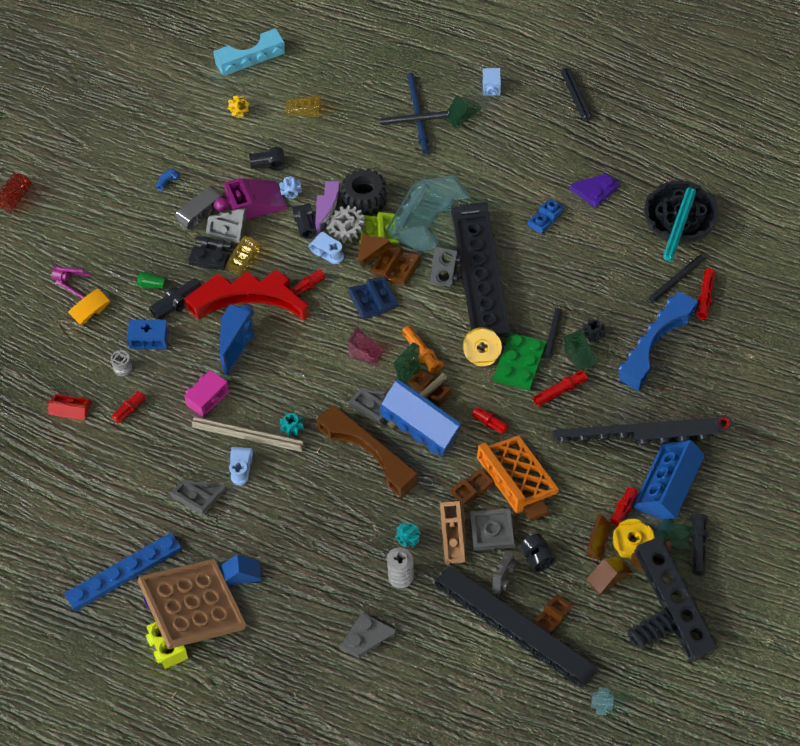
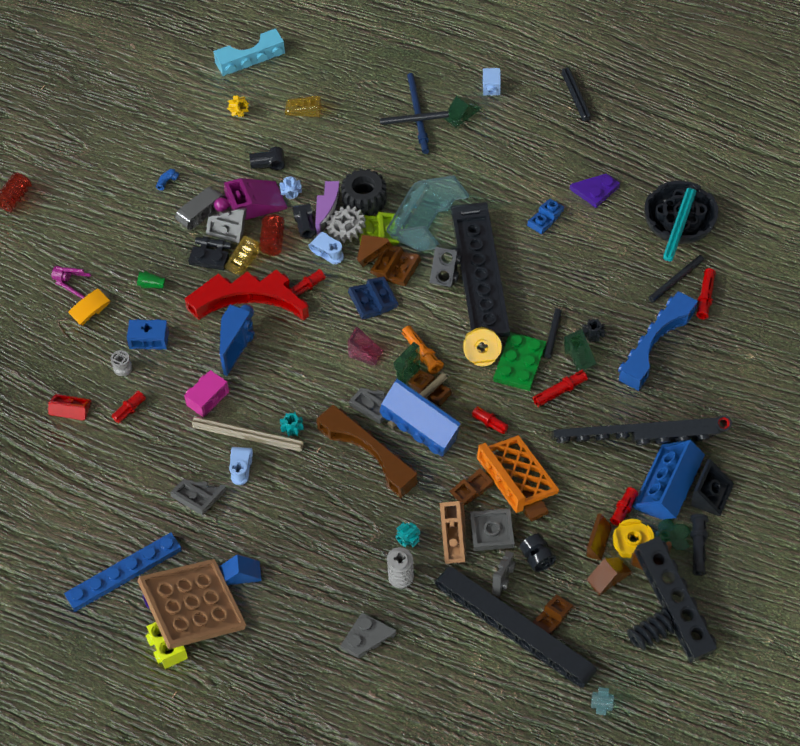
(174, 299): black piece -> none
(272, 234): none -> clear red piece
(712, 490): none -> black slope

